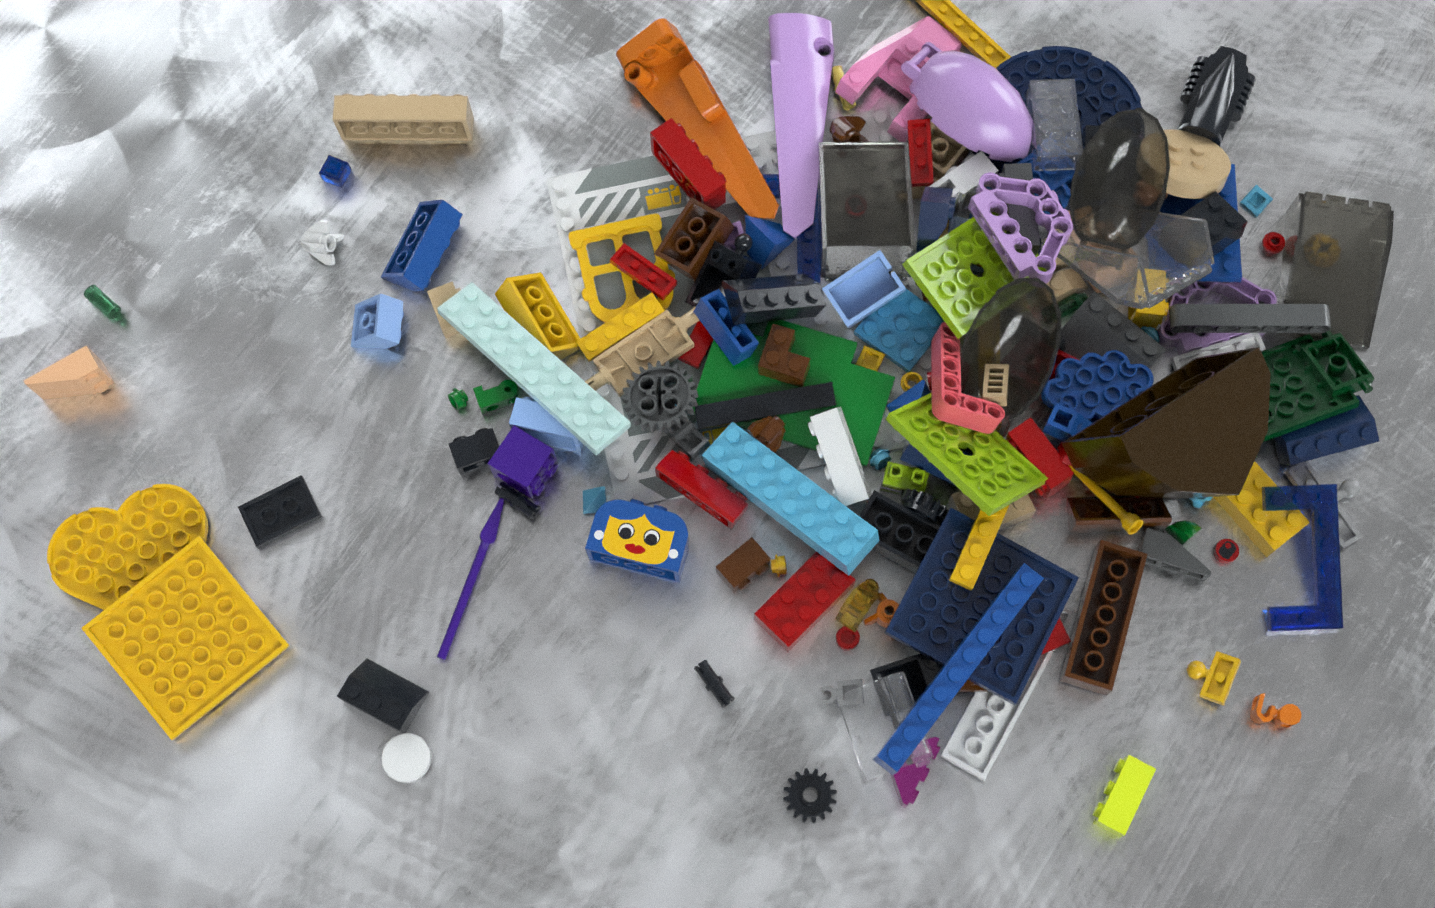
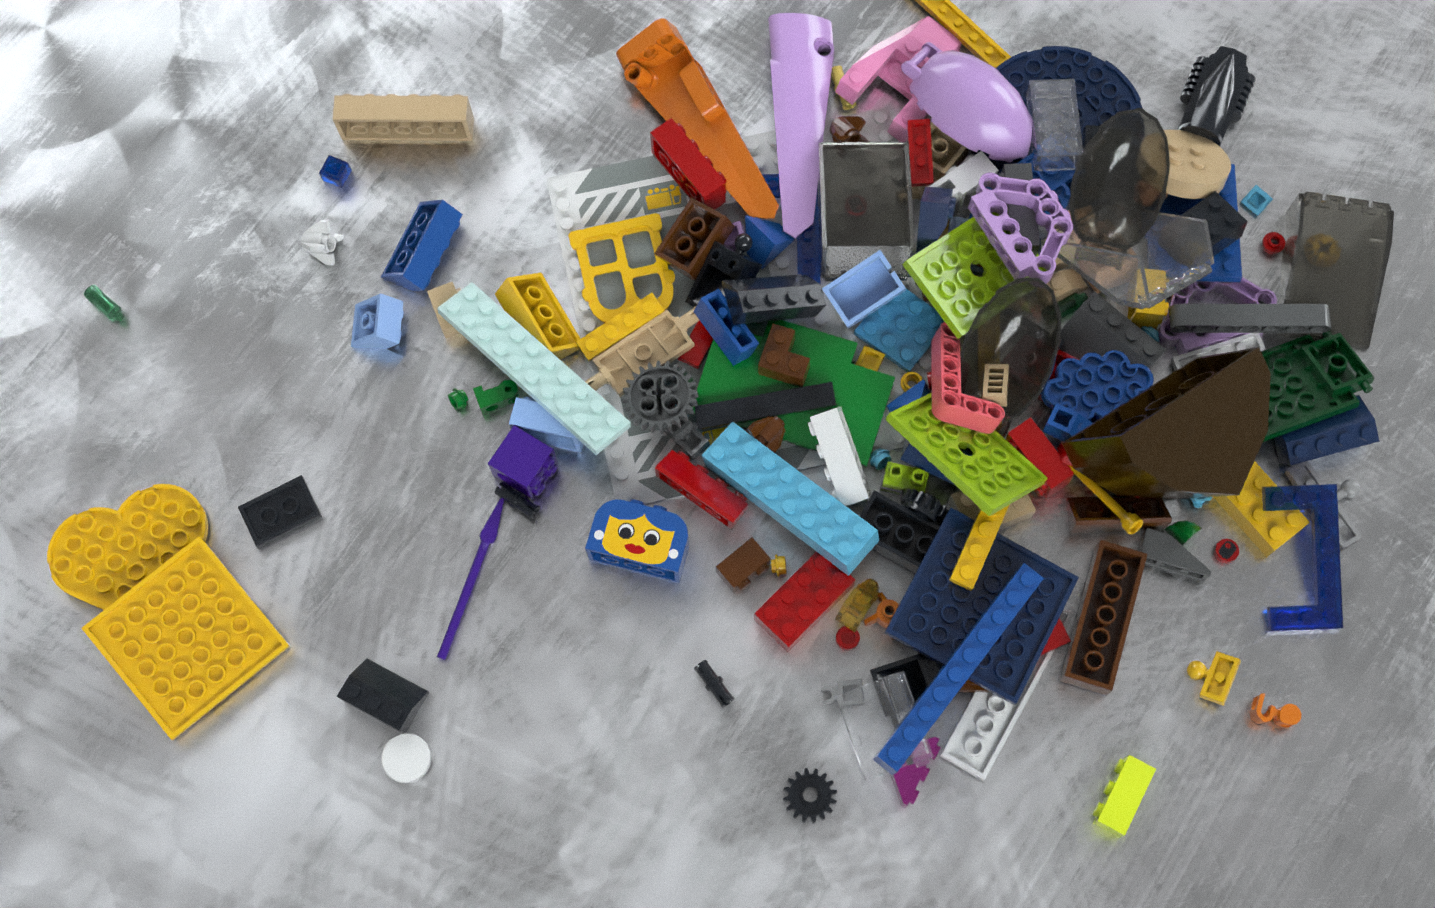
(72, 376): light nougat slope -> none
(474, 451): black brick -> none
(593, 499): medium azure slope -> none
(643, 271): red plate -> none

